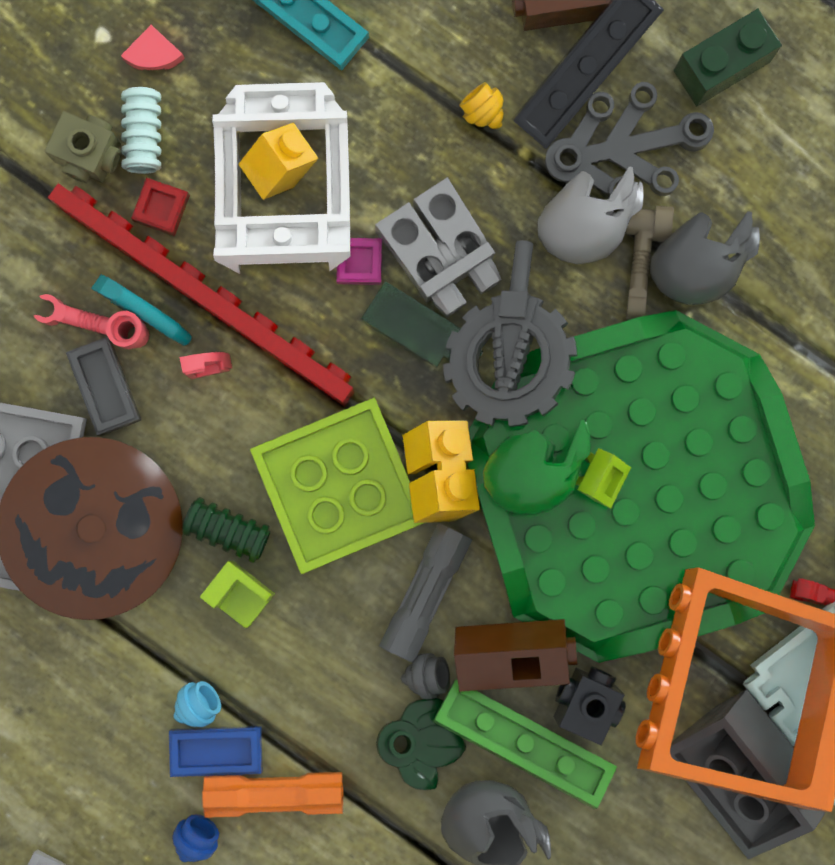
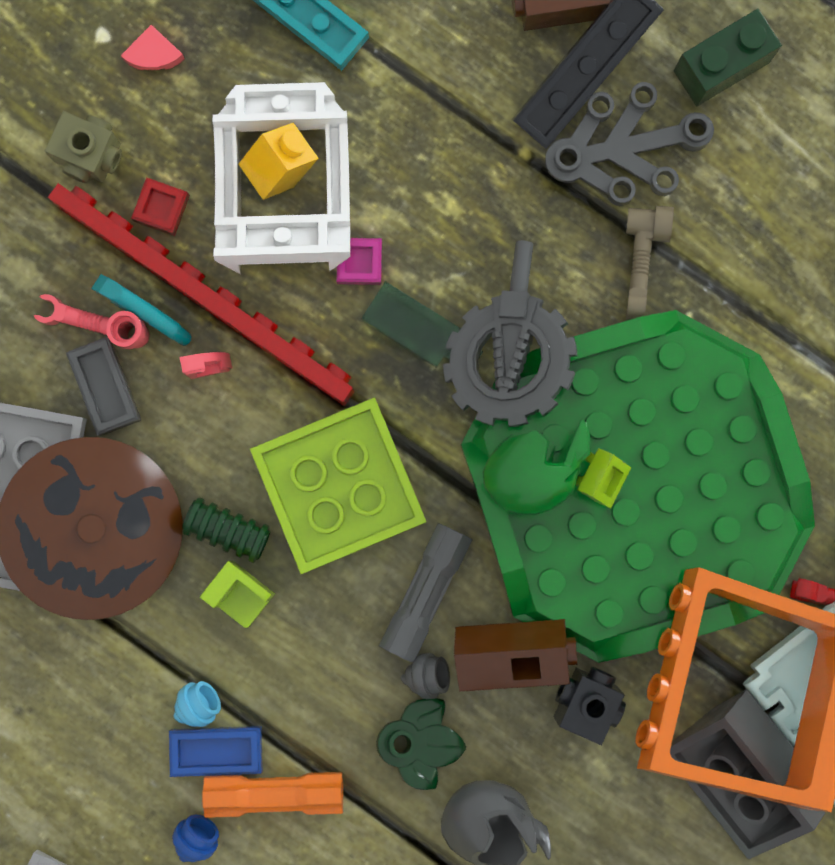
(141, 130): light aqua piece -> none
(443, 262): light grey hips -> none
(450, 489): yellow piece -> none
(483, 107): yellow plate -> none
(526, 745): bright green plate -> none
(585, 227): light grey helmet -> none
(698, 269): dark grey helmet -> none

